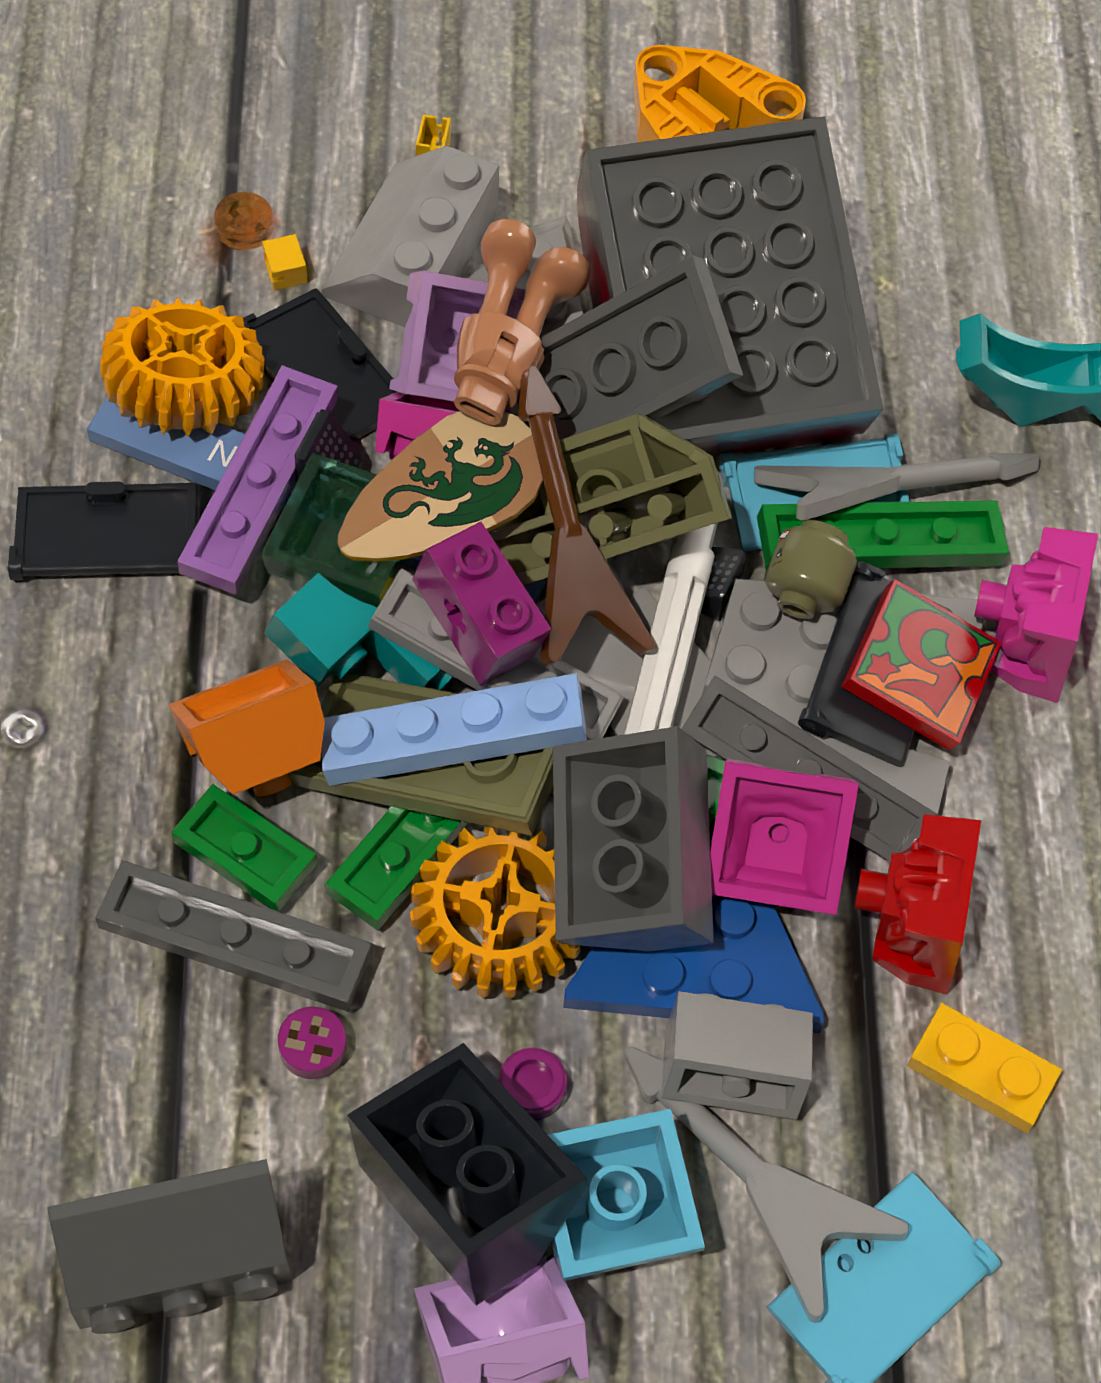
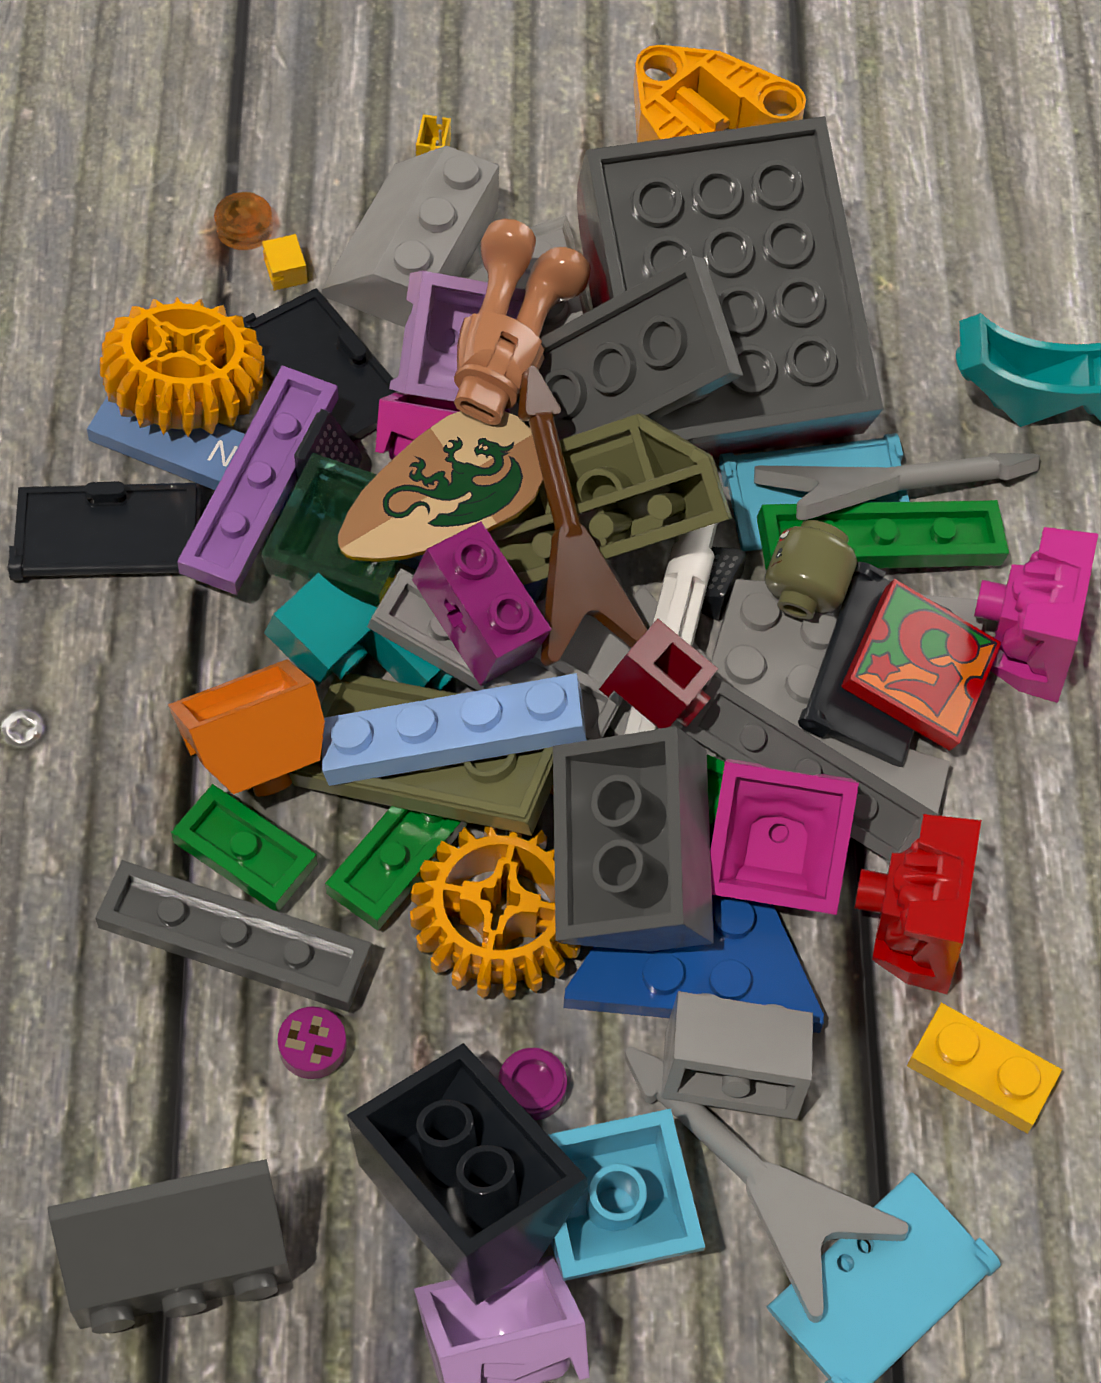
(662, 677): none -> dark red brick

